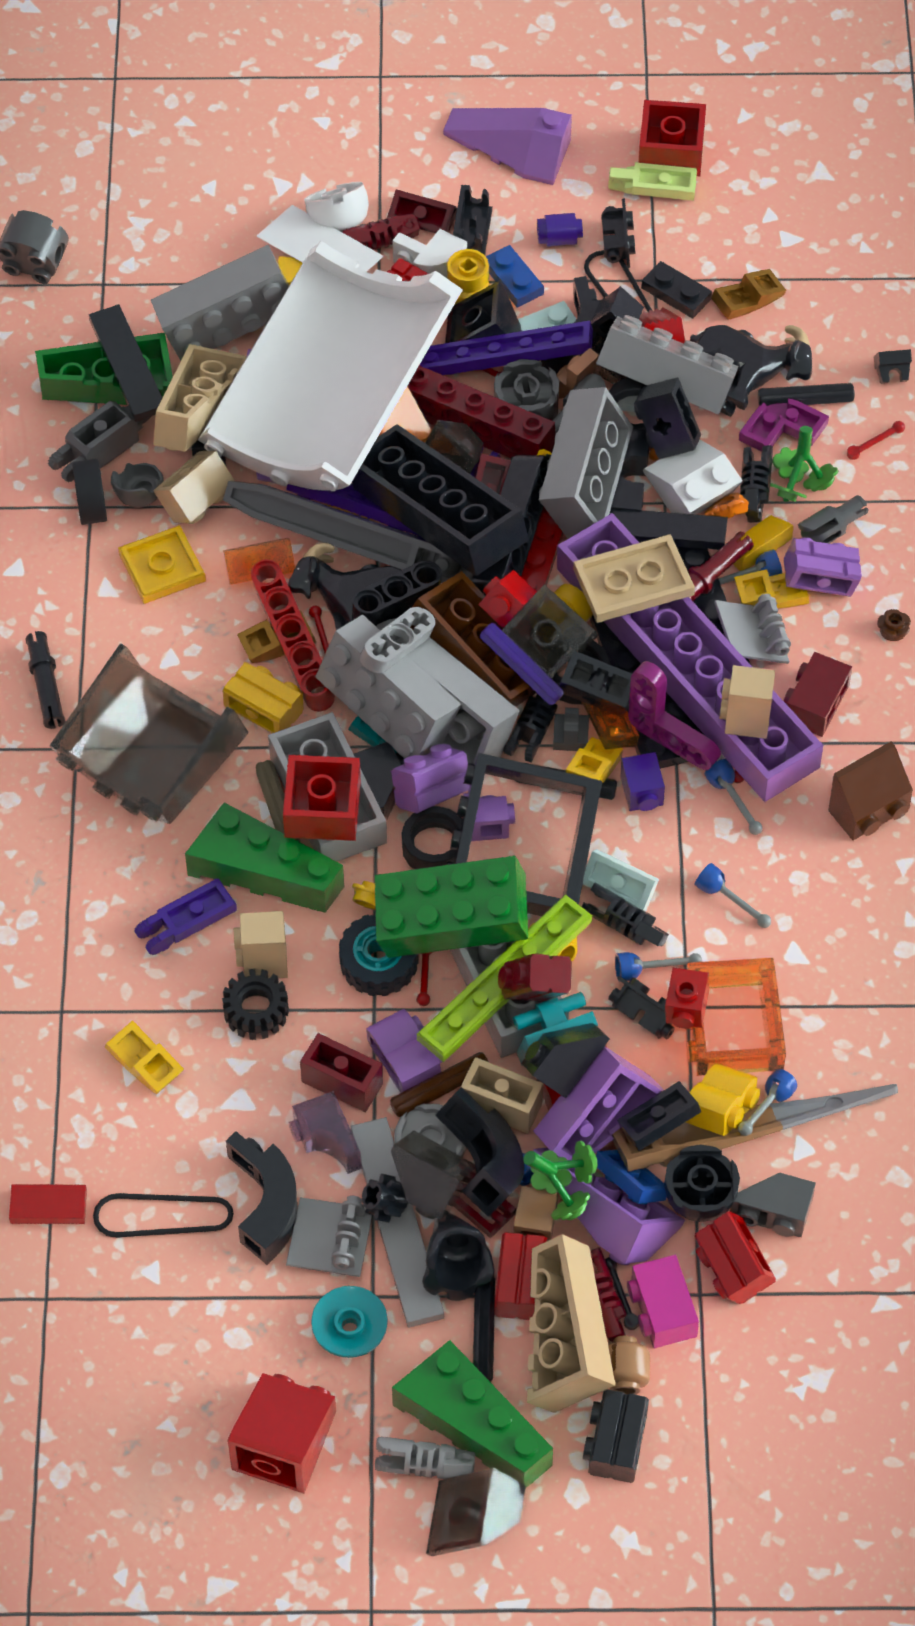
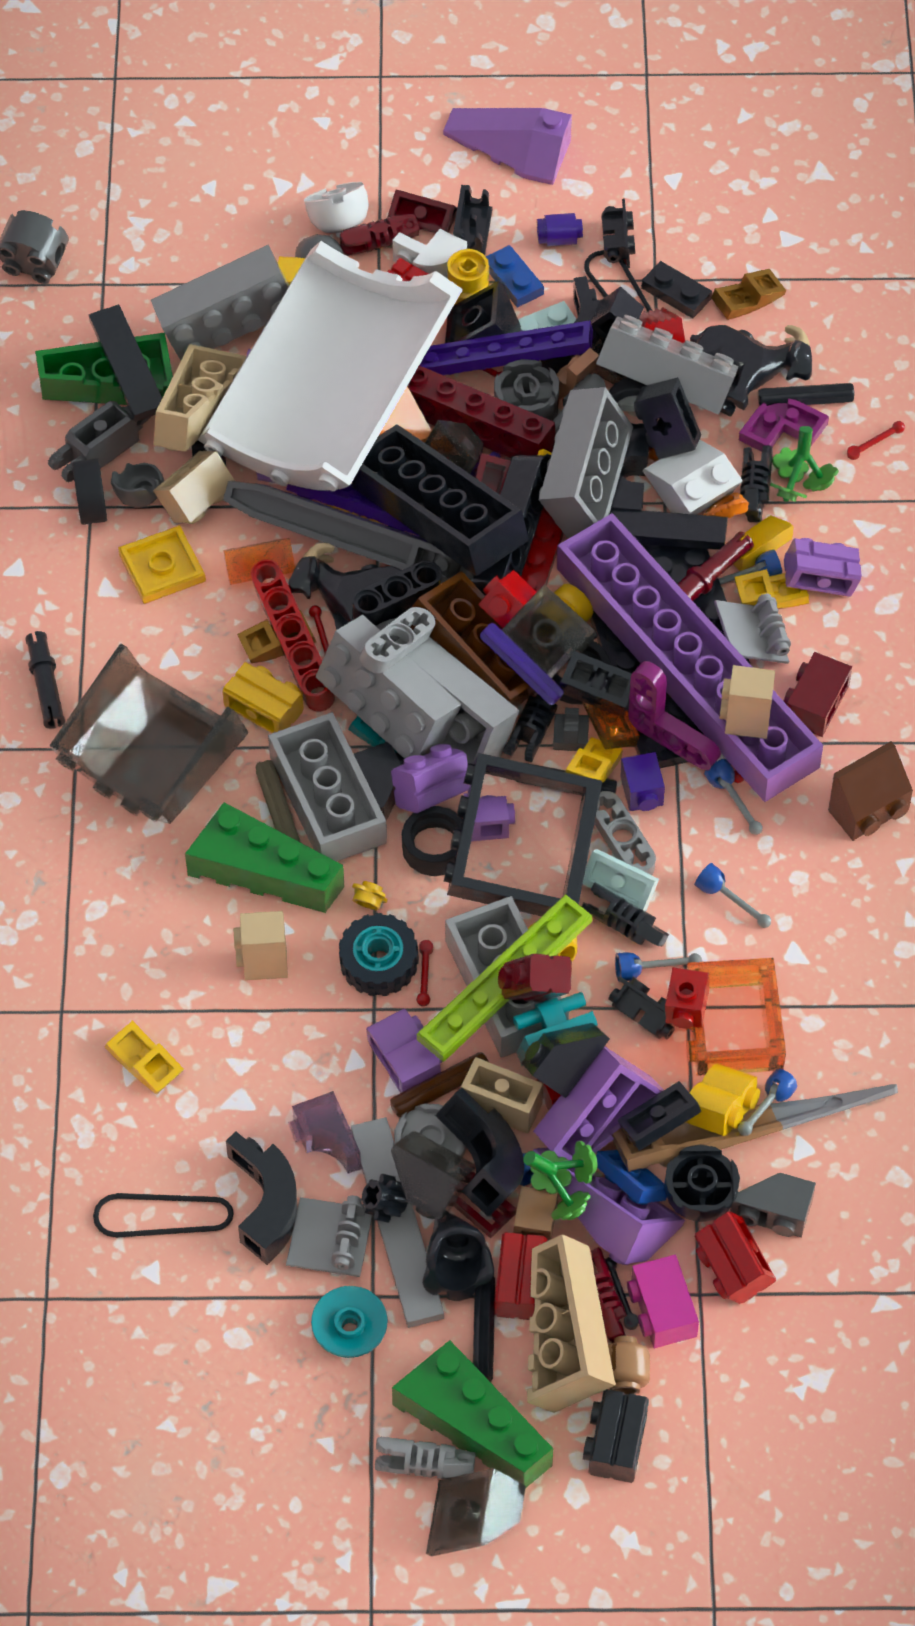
(47, 1204): red tile -> none
(186, 916): dark purple hinge -> none
(255, 986): black tyre -> none
(281, 1431): red slope -> none
(297, 234): white sticker -> none
(321, 797): red brick -> none
(340, 1069): dark red brick -> none
(451, 906): green brick -> none
(623, 820): none -> light grey beam
(633, 578): tan plate -> none
(654, 180): yellowish green hinge -> none
(672, 134): red brick -> none
(832, 522): dark grey arm -> none
(891, 631): reddish brown plate -> none
(893, 360): black tile -> none

